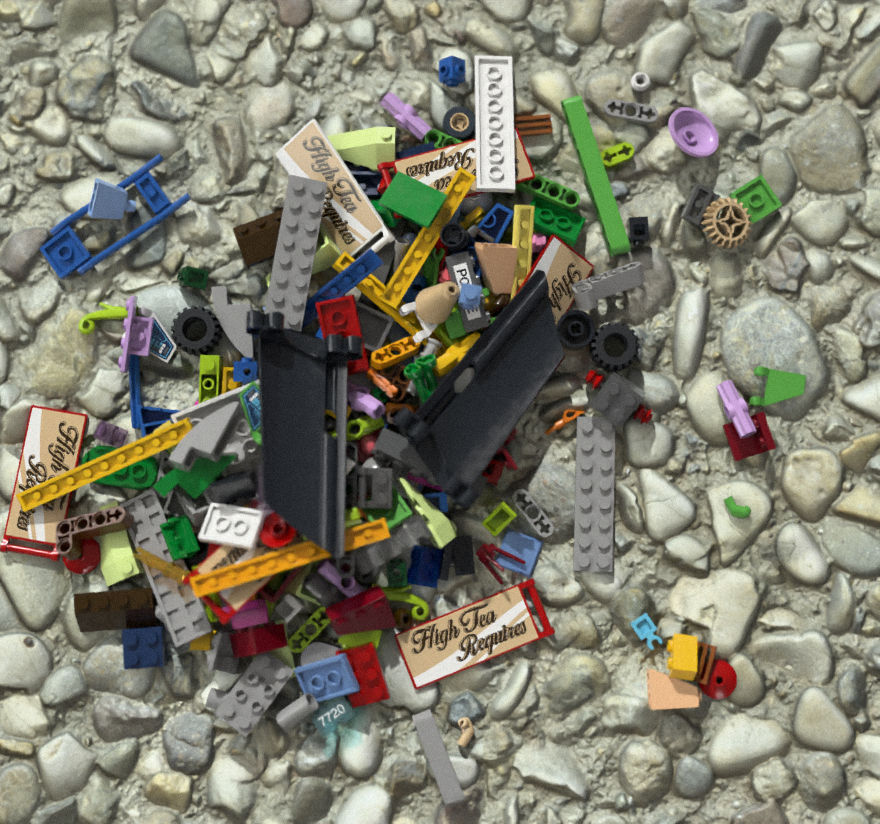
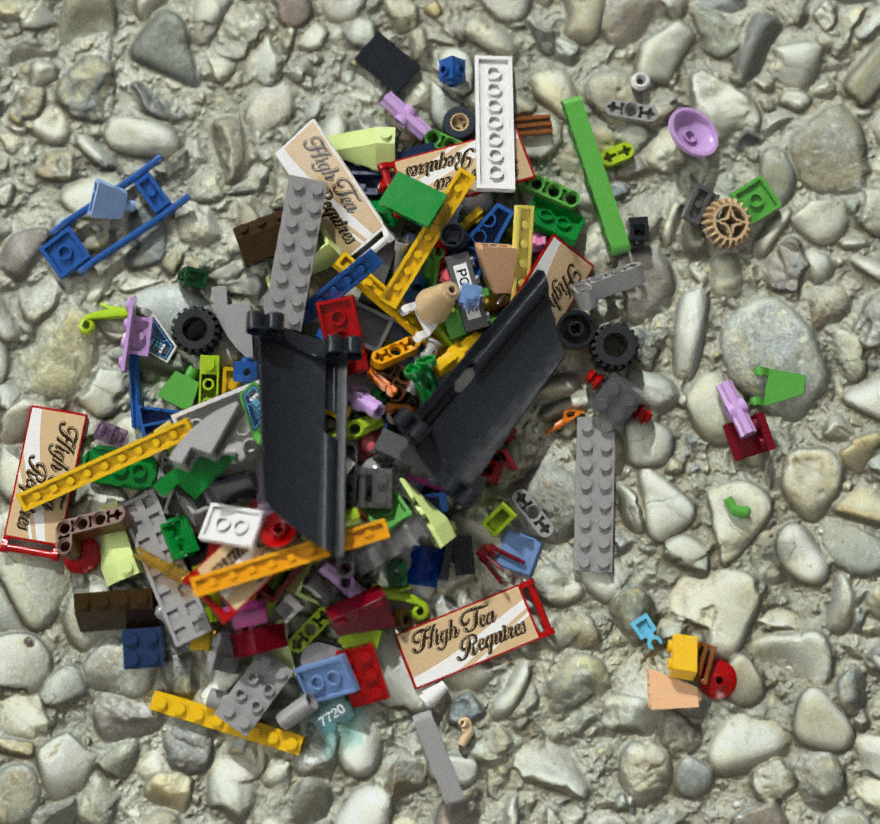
(181, 389): none -> bright green torso
(202, 715): none -> yellow plate
(387, 63): none -> black tile
(432, 695): none -> white cone
(474, 231): dark grey hand -> none

